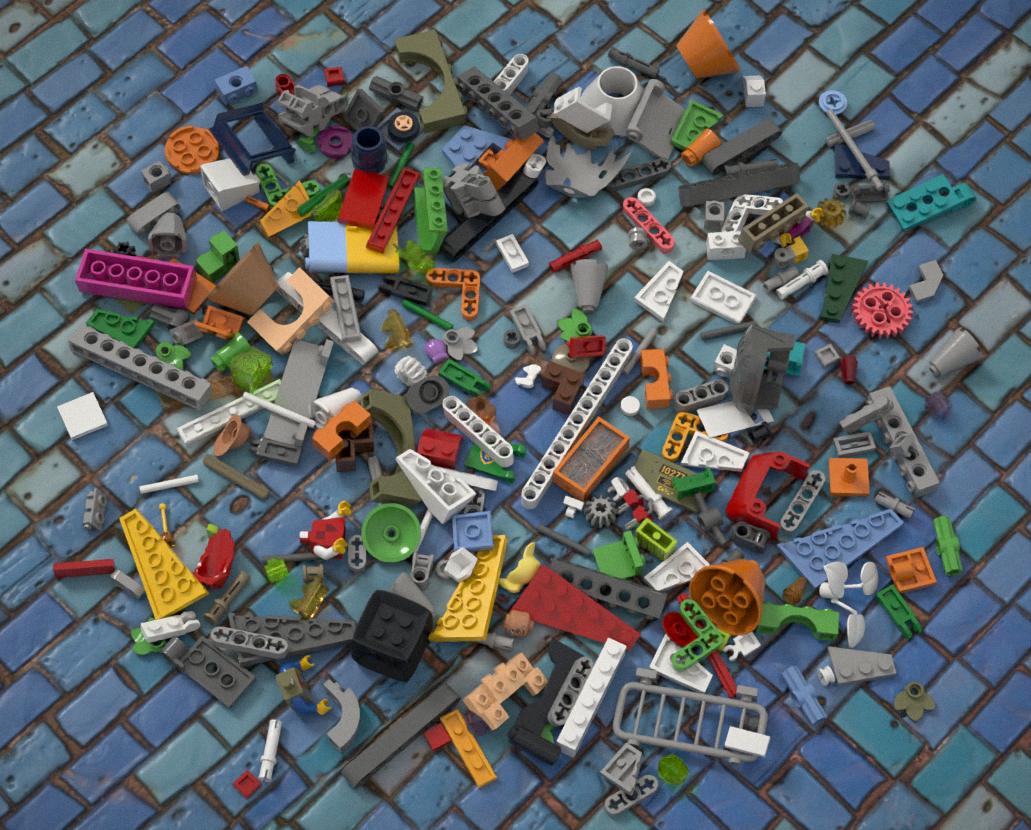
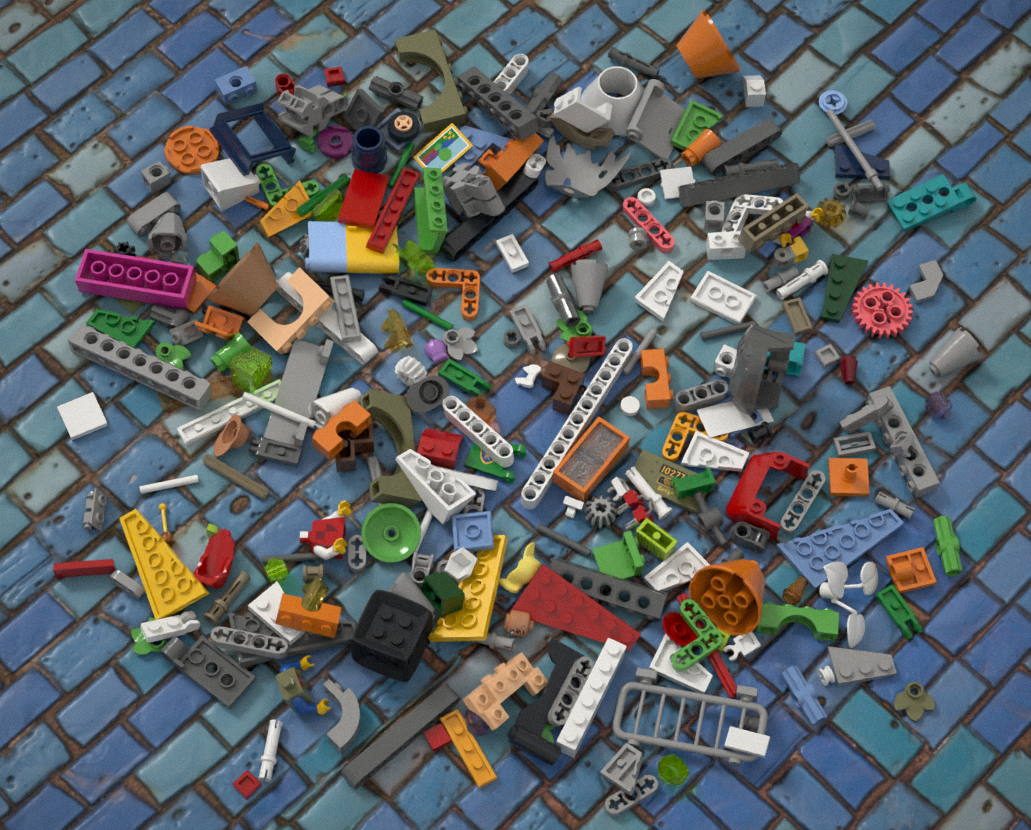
(180, 256): none -> clear light blue tile
(266, 609): none -> white wing
(320, 622): none -> orange arch
(443, 149): none -> sticker
(443, 593): none -> dark green brick
(563, 300): none -> dark grey piece
(673, 178): none -> white piece
(797, 316): none -> dark tan tile

